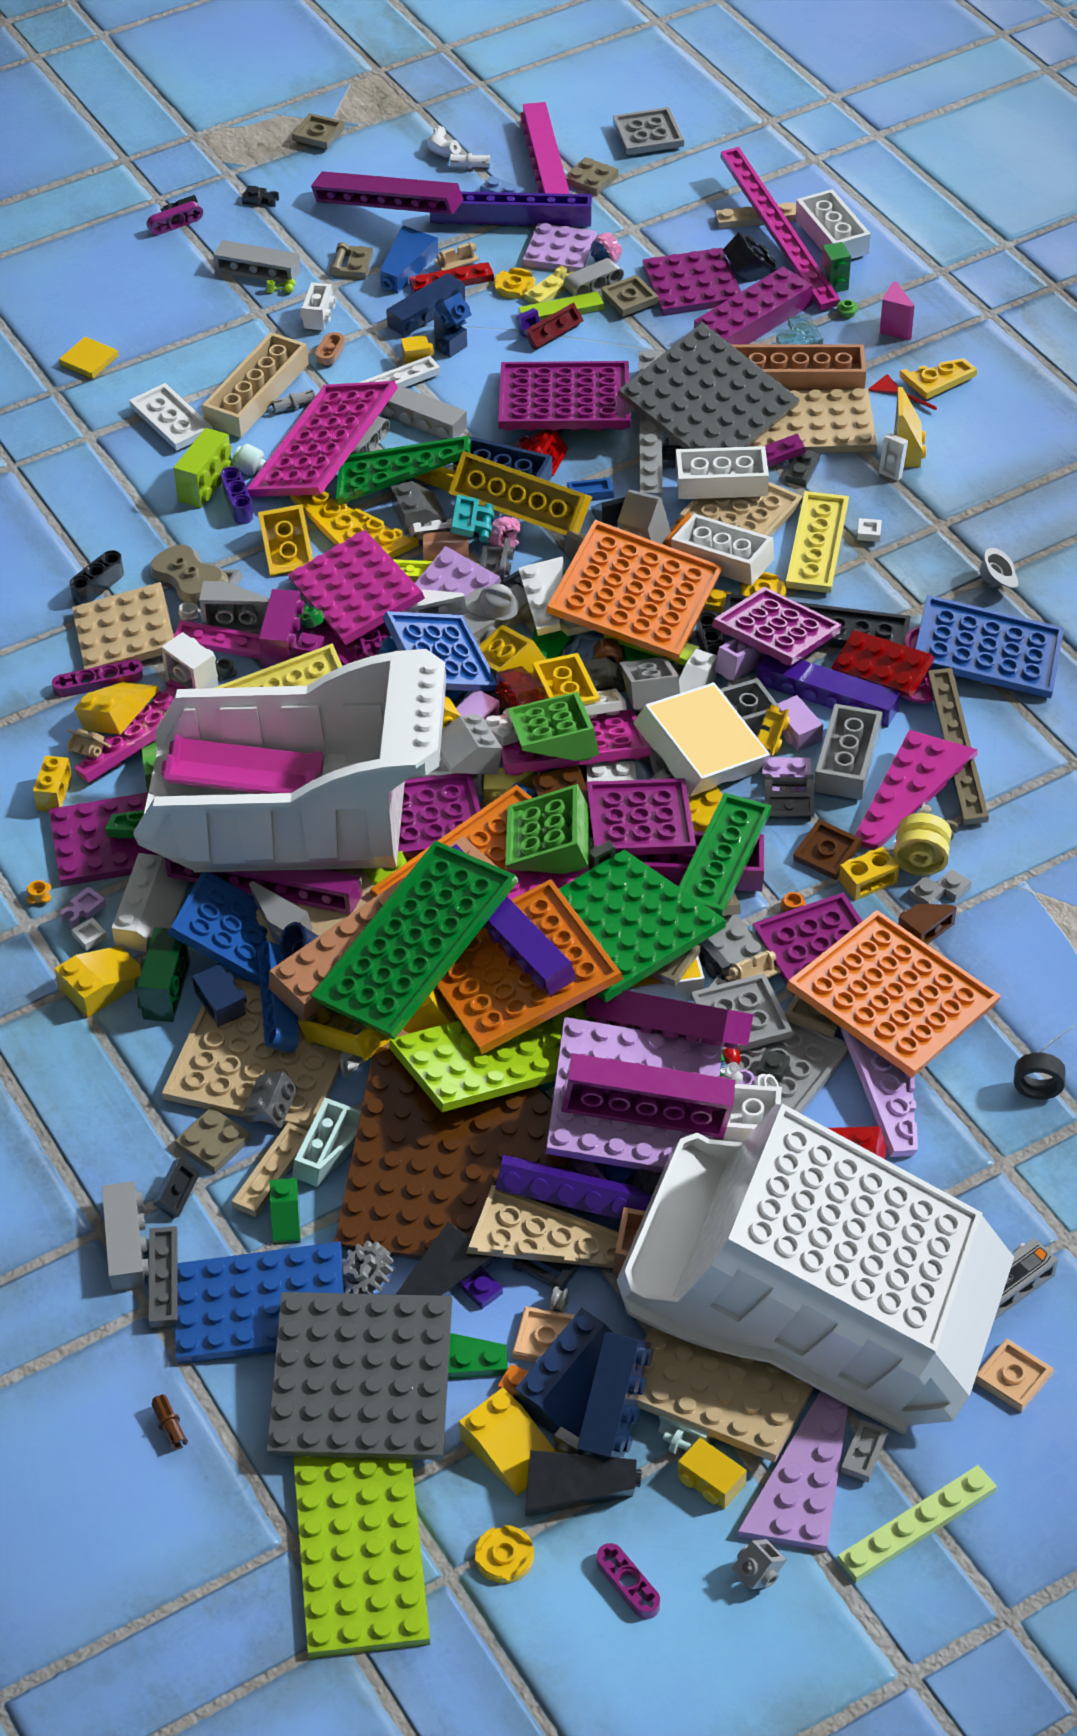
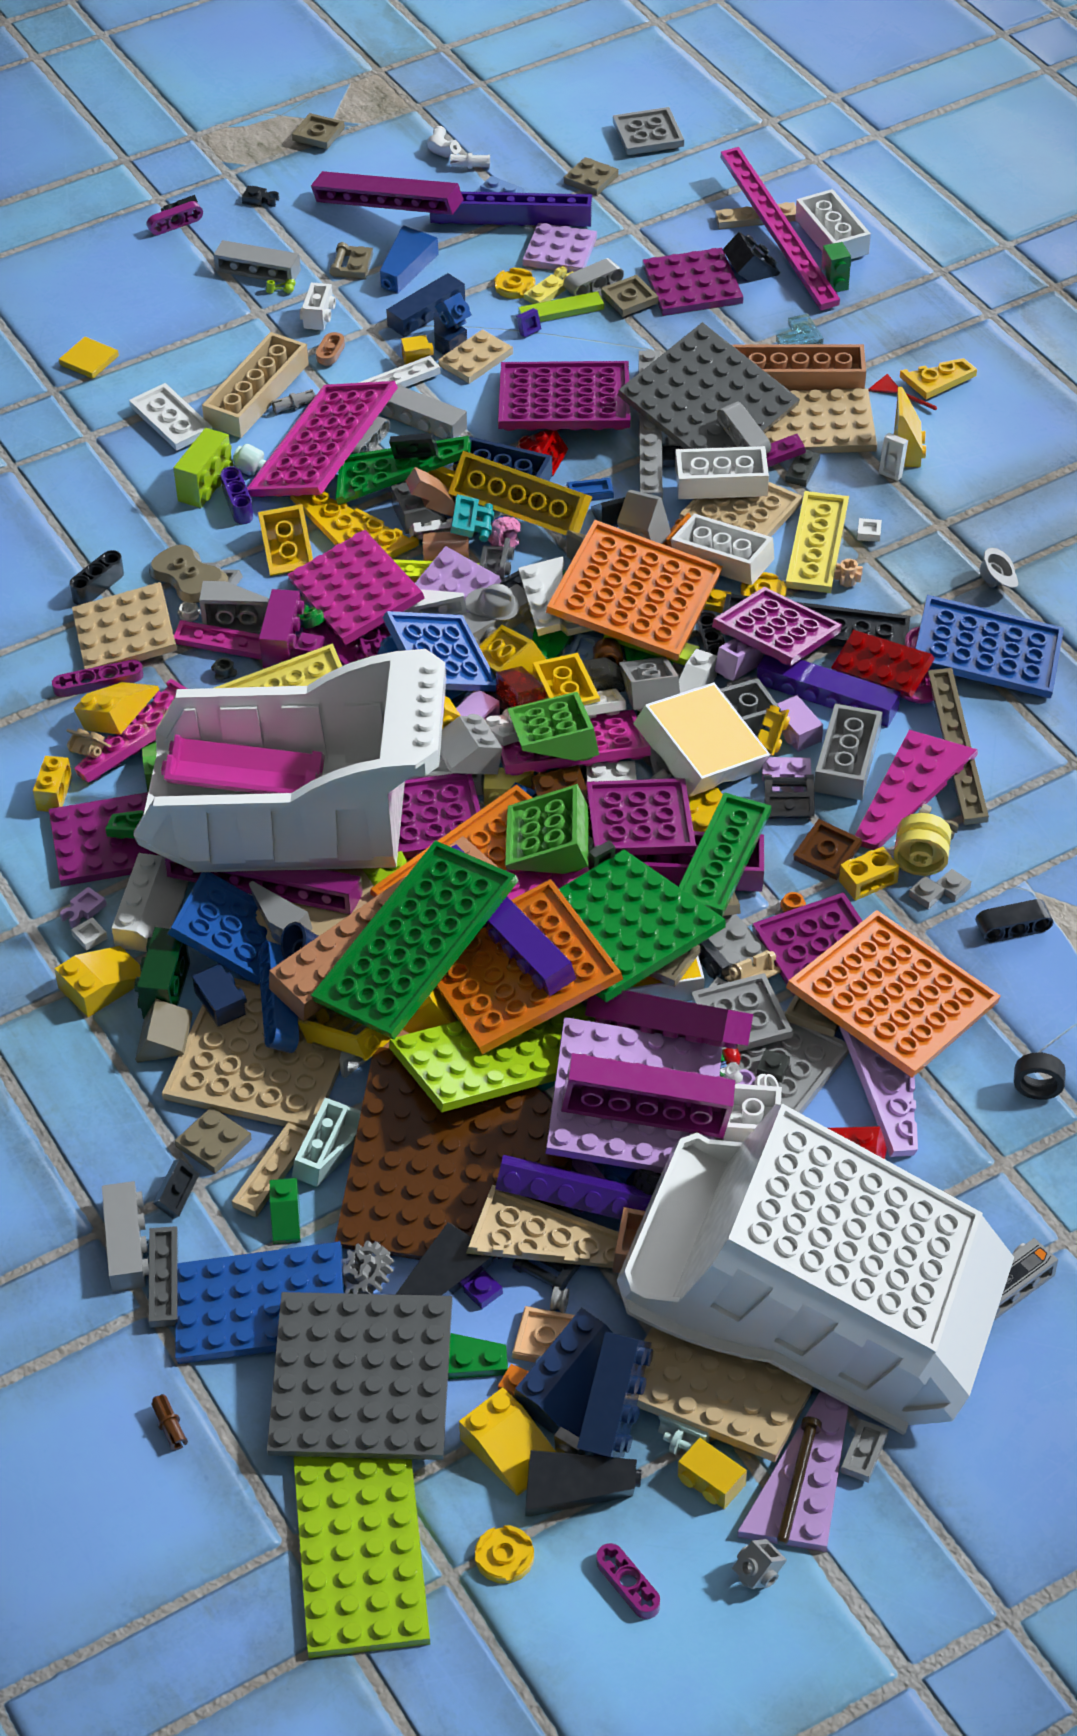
(38, 892): light orange plate -> none
(163, 1032): none -> dark tan slope
(189, 663): white brick -> none
(270, 1099): flat silver bracket -> none
(413, 446): none -> black plate
(432, 492): none -> nougat slope
(464, 256): tan hinge -> none
(469, 275): red plate -> none
(475, 356): none -> tan plate
(543, 149): dark pink brick -> none
(553, 325): dark red plate -> none
(605, 247): bright pink piece -> none
(742, 427): none -> light grey beam
(759, 307): magenta brick -> none
(810, 1426): none -> dark brown bar
(847, 308): bright green plate -> none
(848, 572): none -> light nougat gear
(897, 313): dark pink slope -> none
(916, 1523): yellowish green plate -> none
(928, 920): reddish brown slope -> none
(1013, 1375): light nougat tile -> none
(1014, 920): none -> black beam

